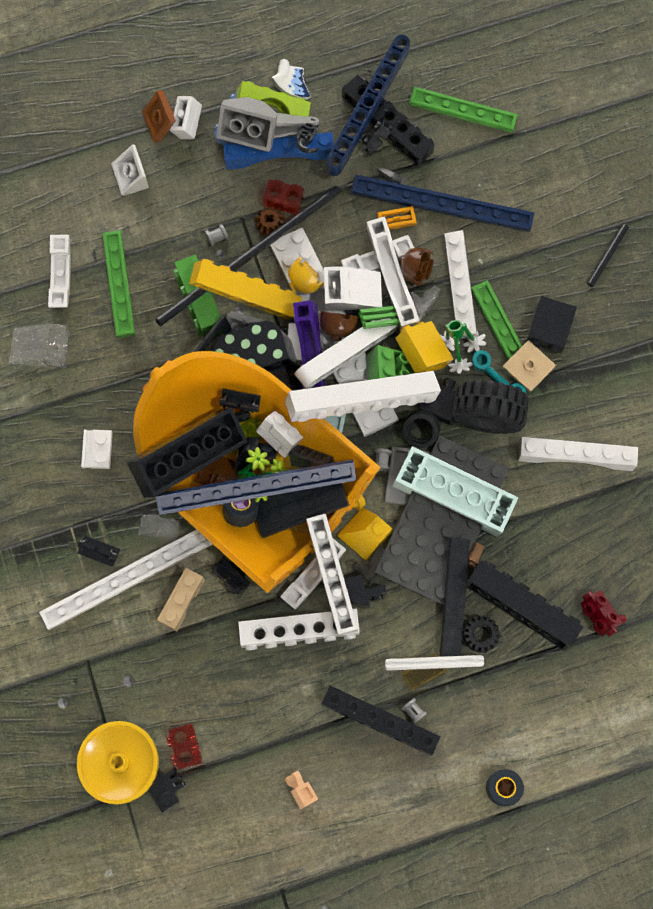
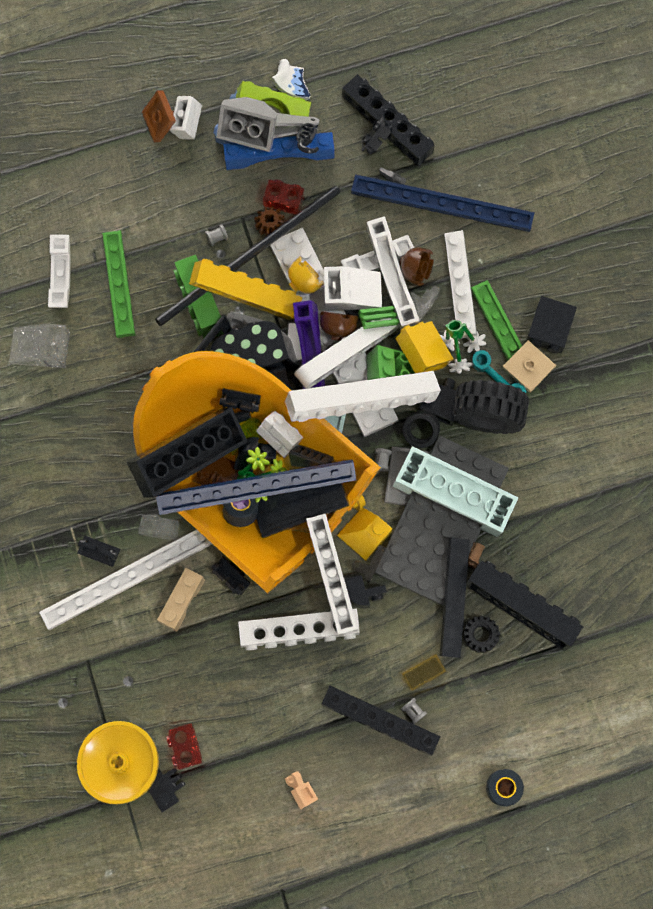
(97, 449): white plate -> none
(129, 172): white slope -> none
(307, 581): white slope -> none
(367, 112): dark blue beam -> none
(399, 218): light orange tile -> none
(434, 662): white axle -> none
(463, 109): bright green tile -> none
(601, 613): dark red brick -> none
(605, 455): white arch -> none
(607, 256): black bar -> none

